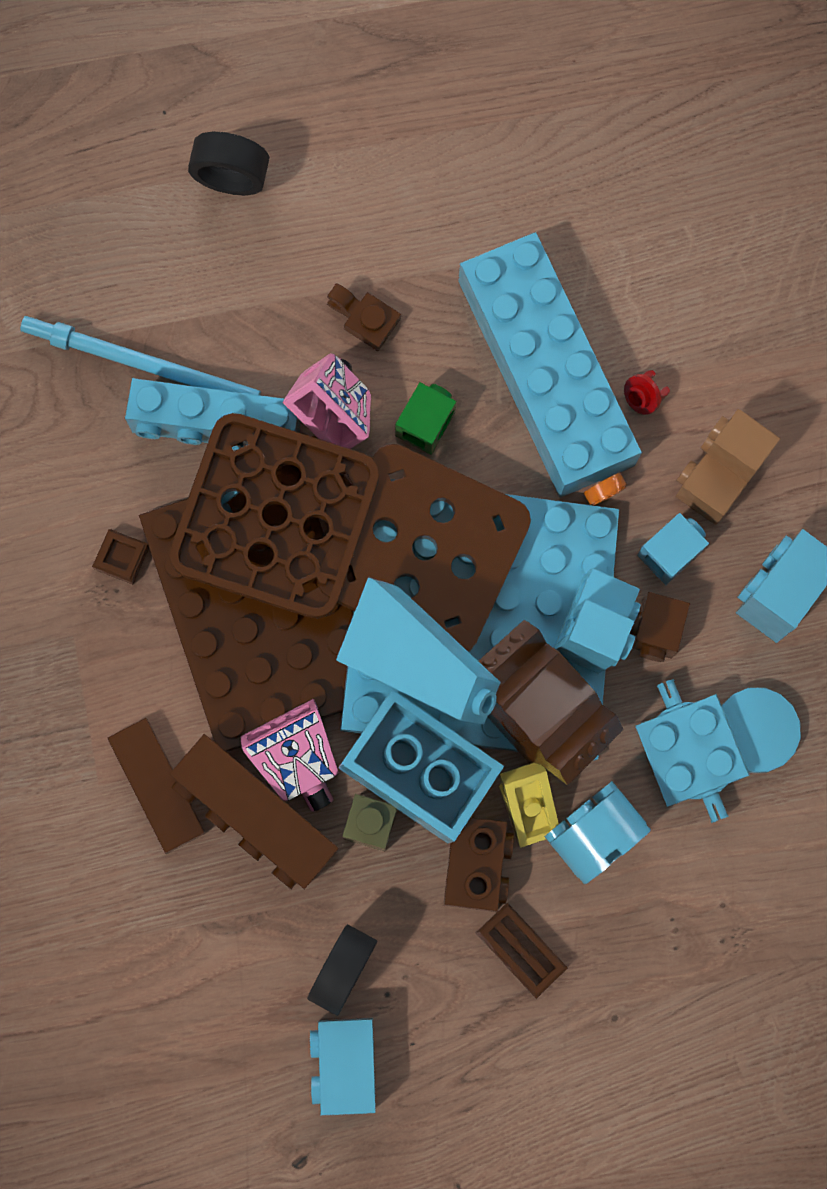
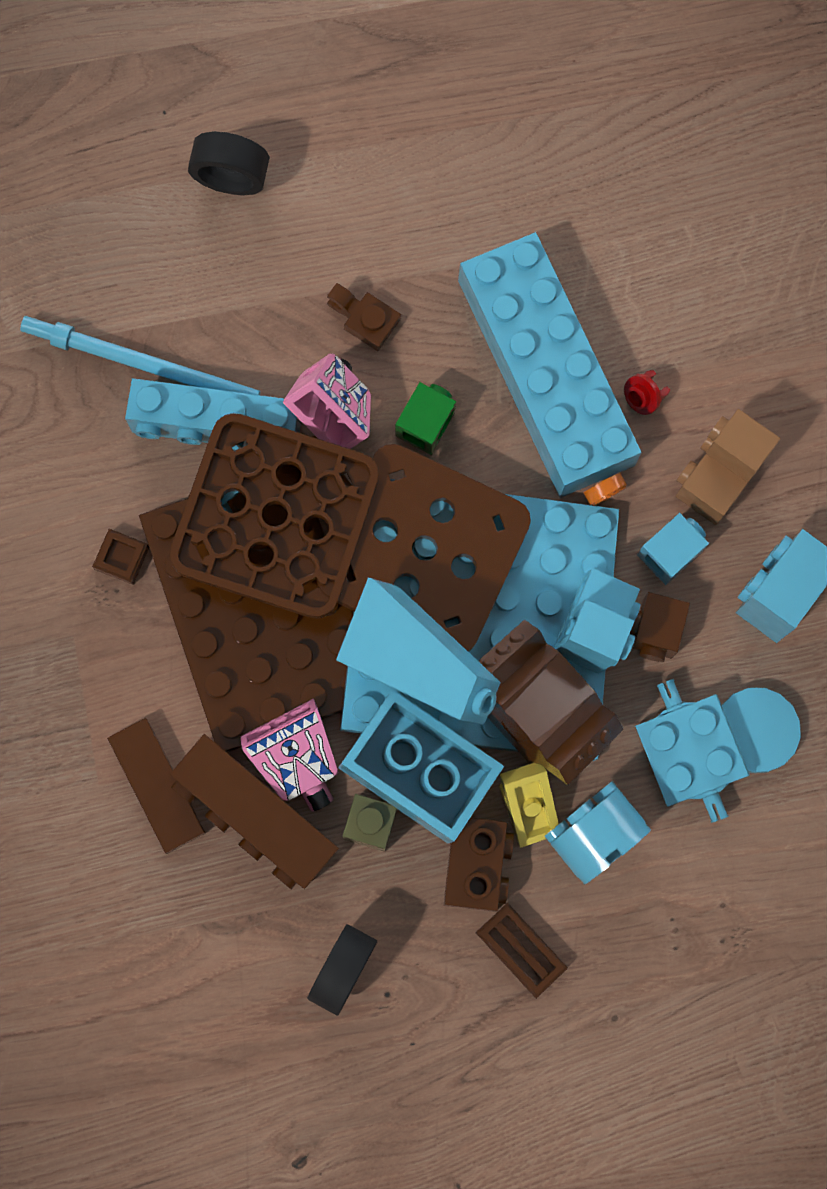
(345, 1066): medium azure brick -> none

